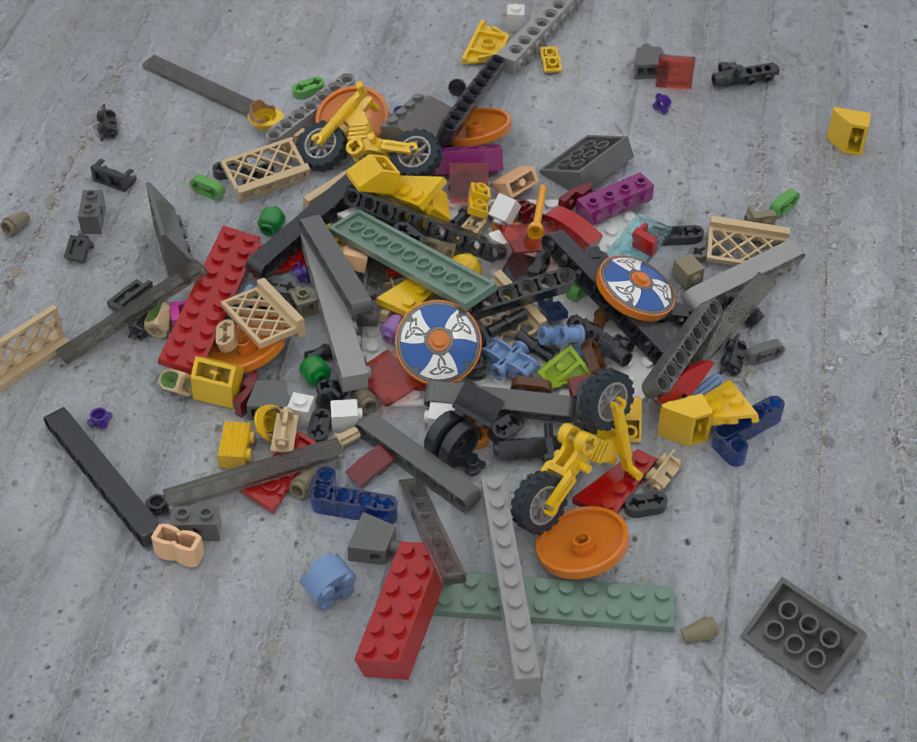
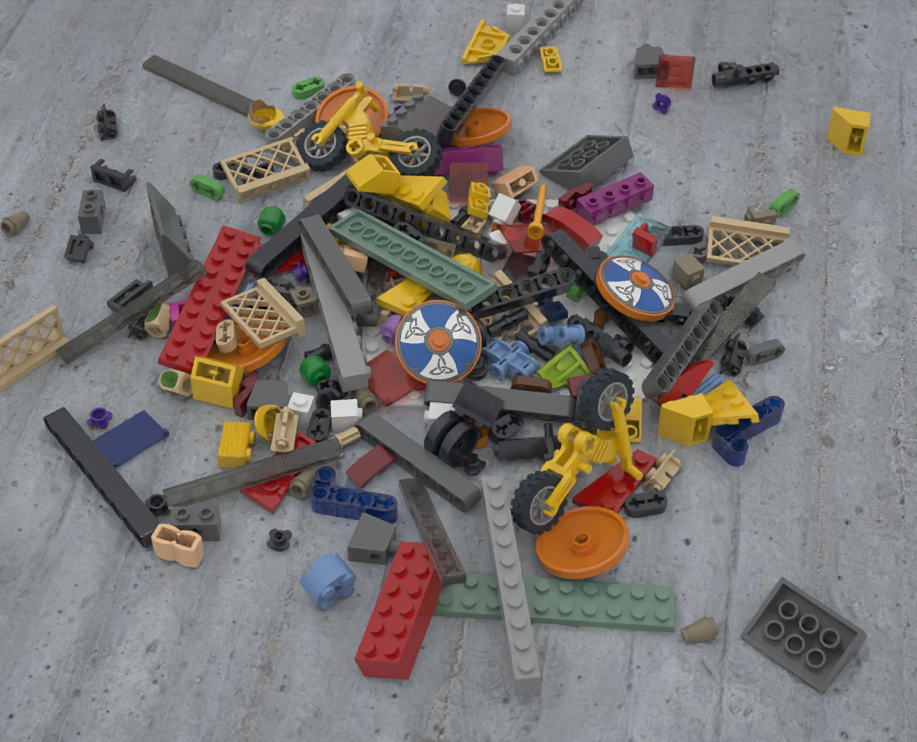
(130, 438): none -> clear blue piece
(279, 545): none -> black plate
(403, 92): none -> tan hinge

